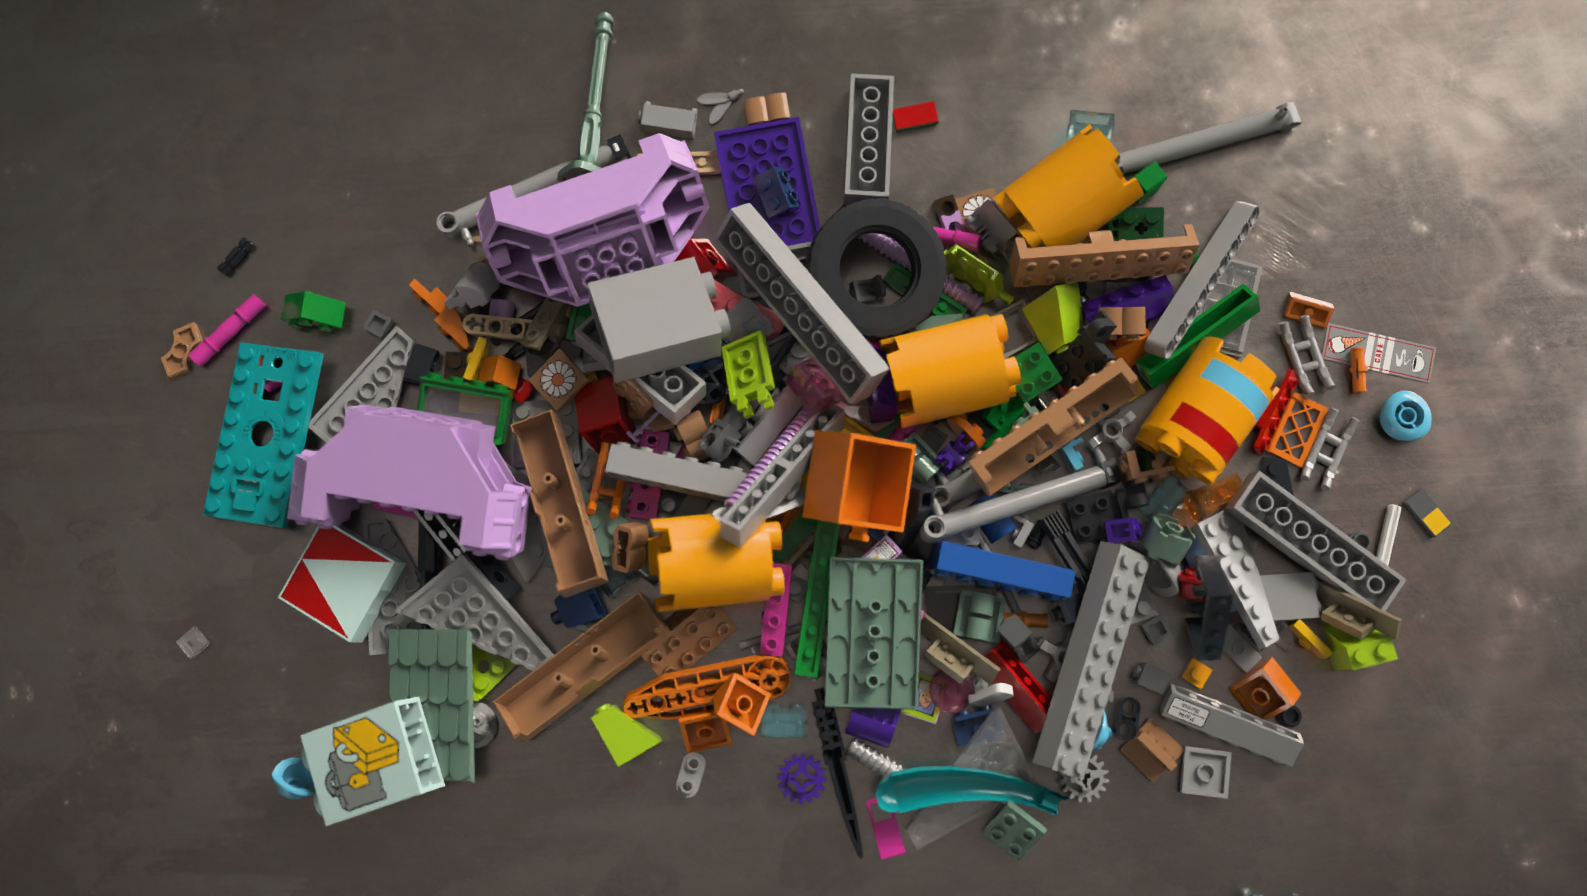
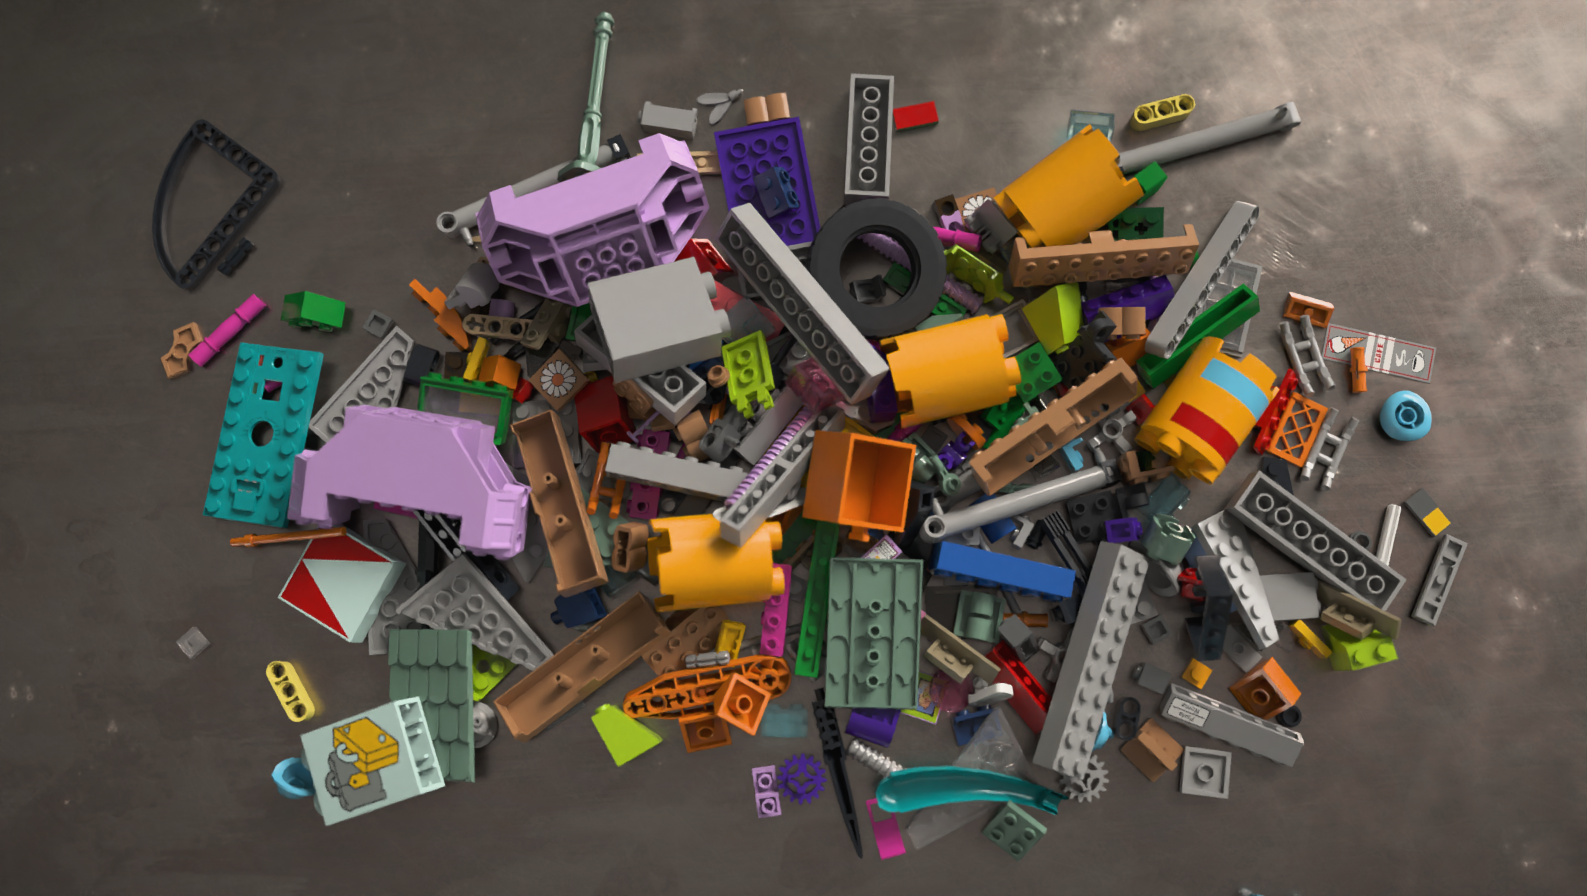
(166, 188): none -> black beam
(253, 540): none -> orange bar
(281, 684): none -> light yellow beam
(690, 774): light grey plate -> none
(707, 659): none -> light grey axle
(718, 376): none -> medium nougat plate
(730, 638): none -> yellow plate
(766, 791): none -> lavender slope
(948, 482): none -> sand green plate
(1141, 408): none -> red plate
(1169, 106): none -> light yellow beam
(1209, 497): clear orange piece -> none
(1439, 580): none -> light grey plate

